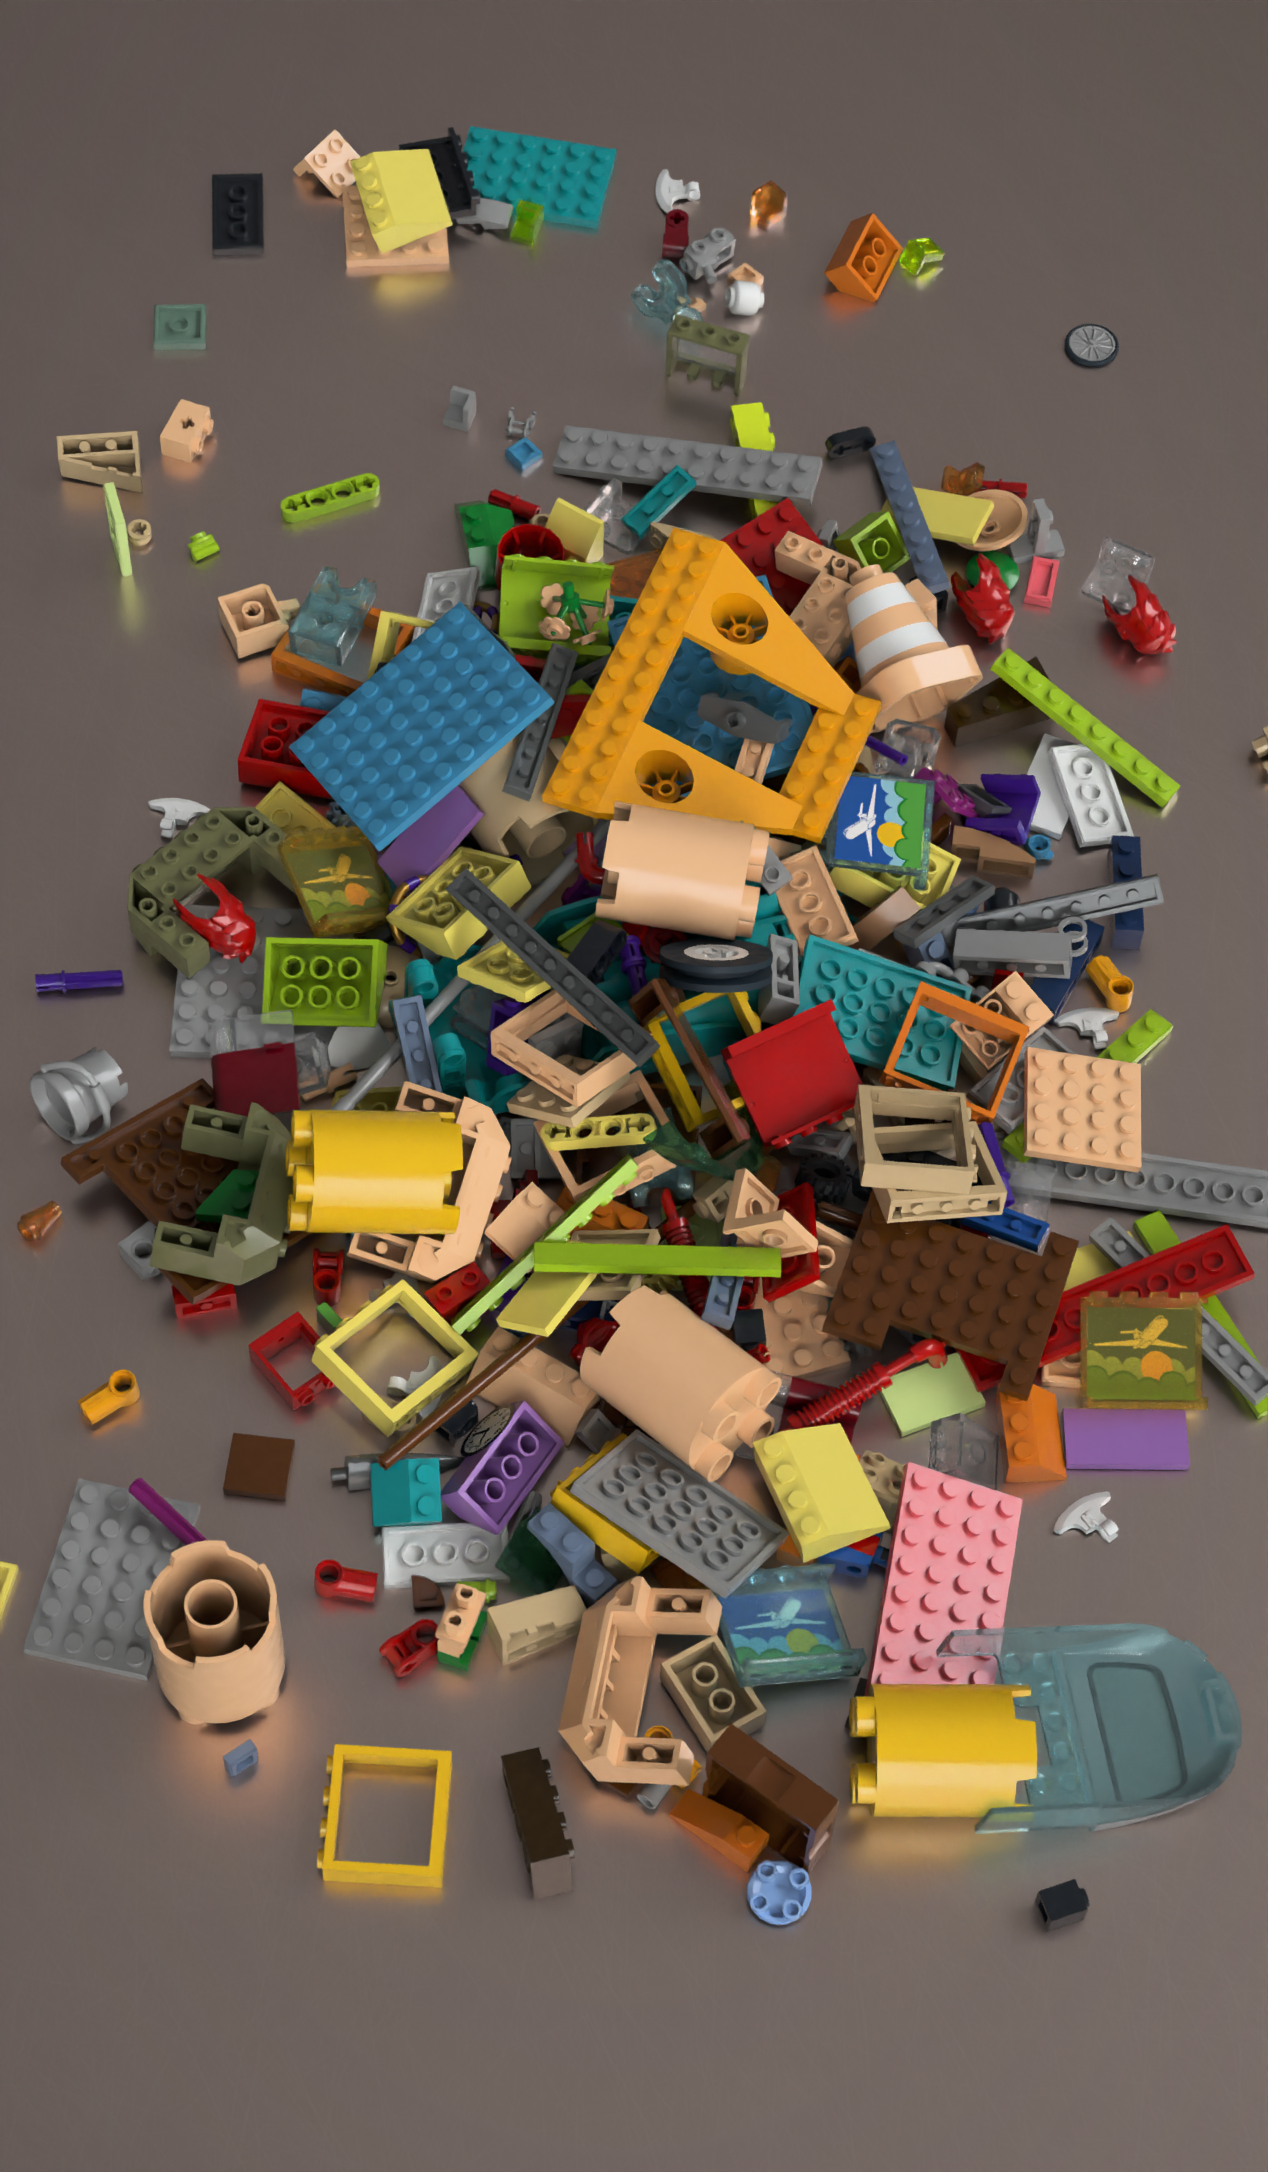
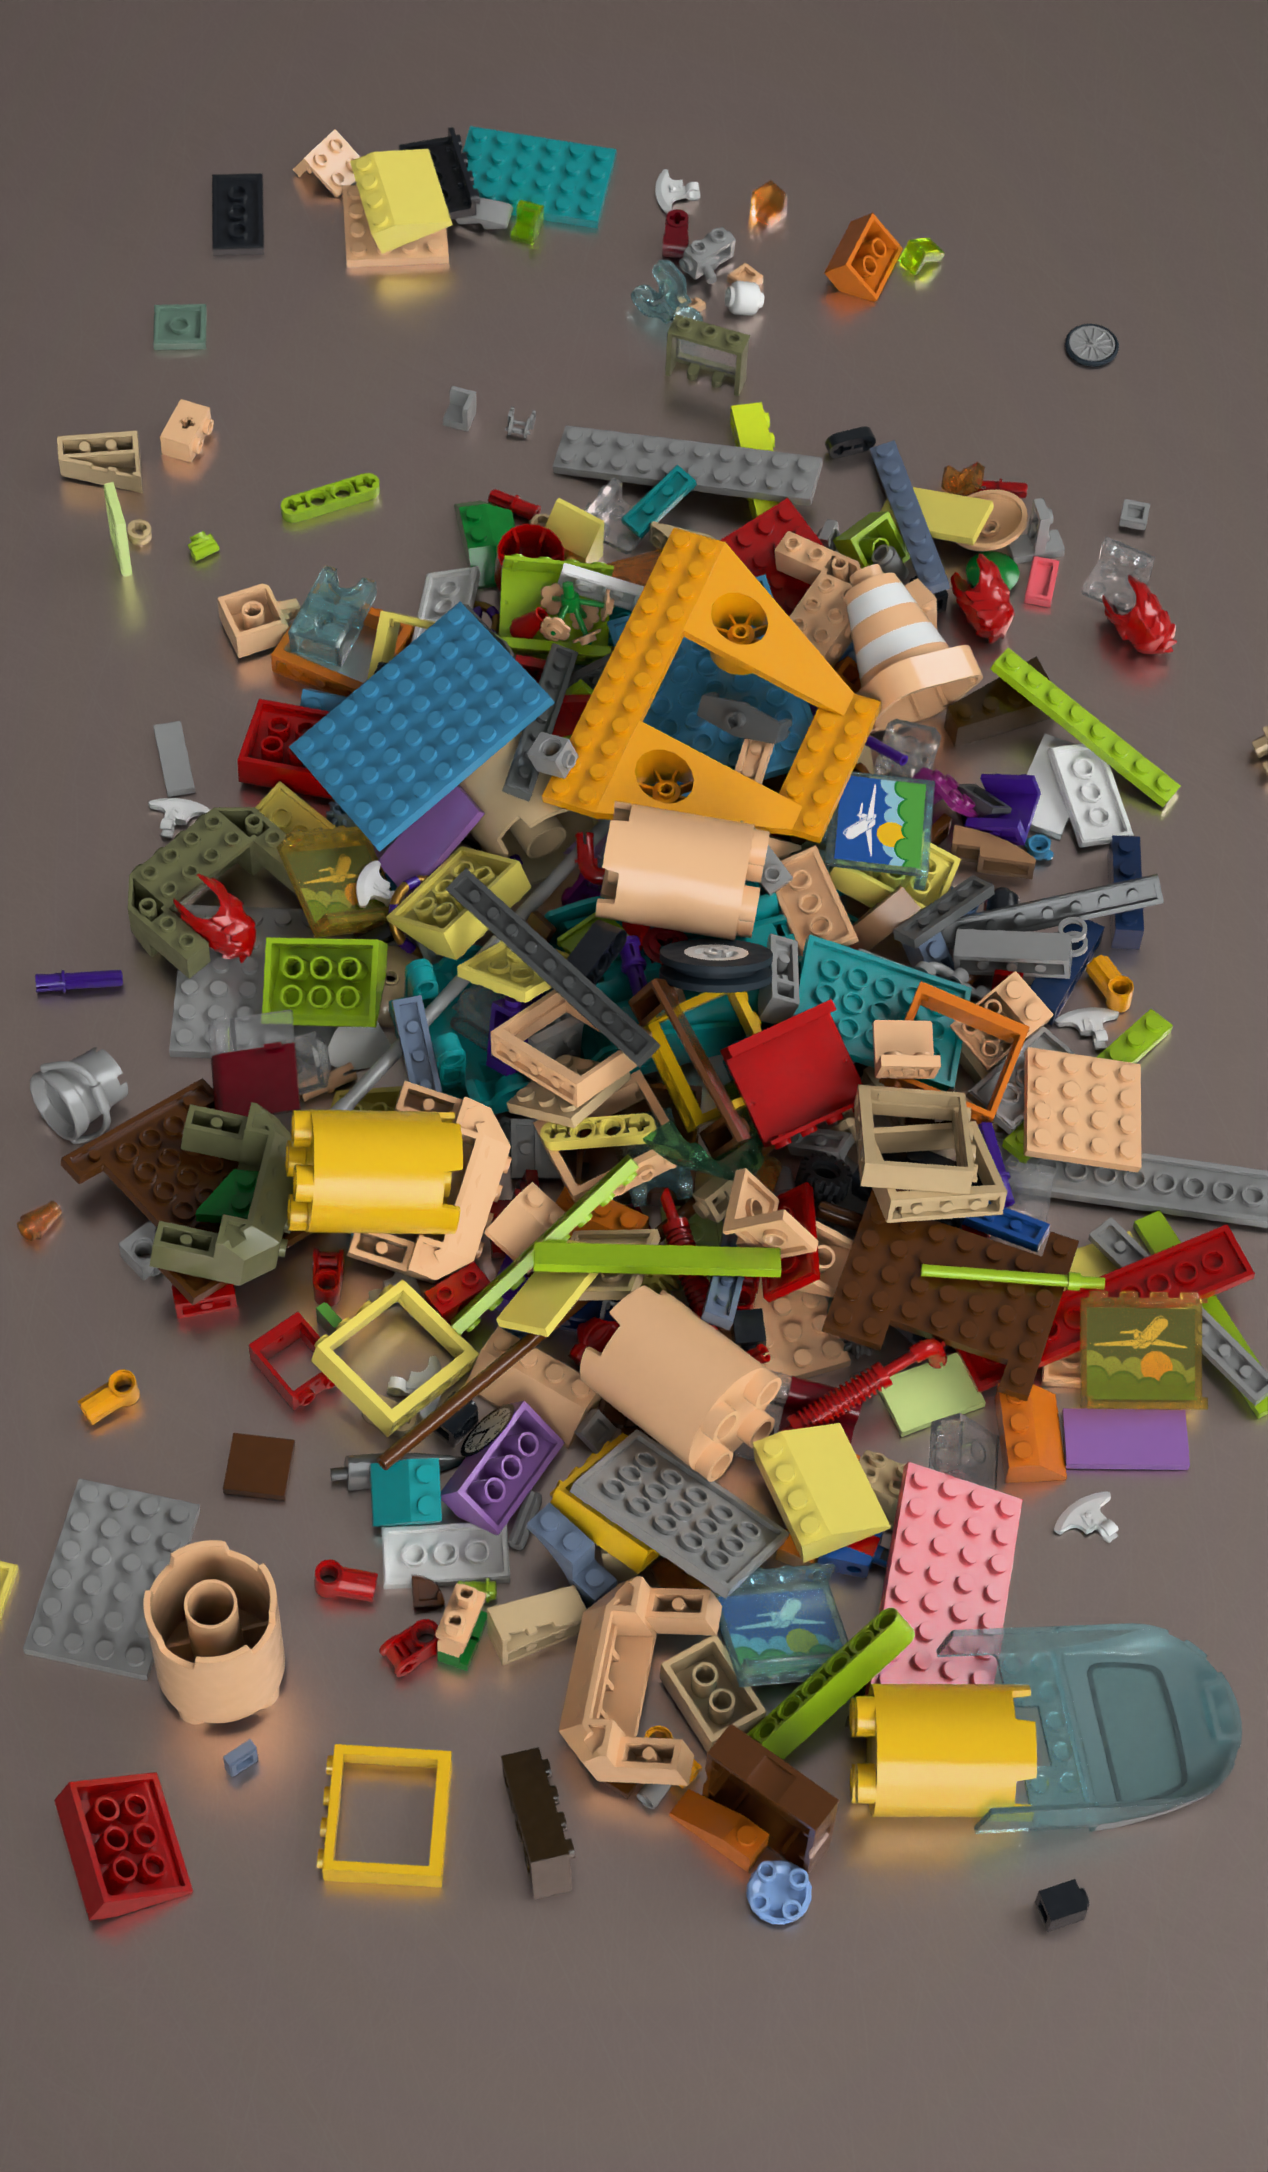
(122, 1844): none -> red slope
(165, 1512): magenta axle -> none
(174, 759): none -> light grey tile
(372, 886): none -> white piece
(523, 453): dark azure tile -> none
(528, 624): none -> red cone
(528, 1559): clear green bracket -> none
(541, 925): none -> reddish brown tile
(552, 755): none -> light grey brick
(594, 585): none -> white tile
(834, 1683): none -> lime beam
(890, 561): none -> light grey cone
(904, 1049): none -> light nougat bracket
(1072, 1281): none -> lime bar
(1134, 514): none -> light grey plate

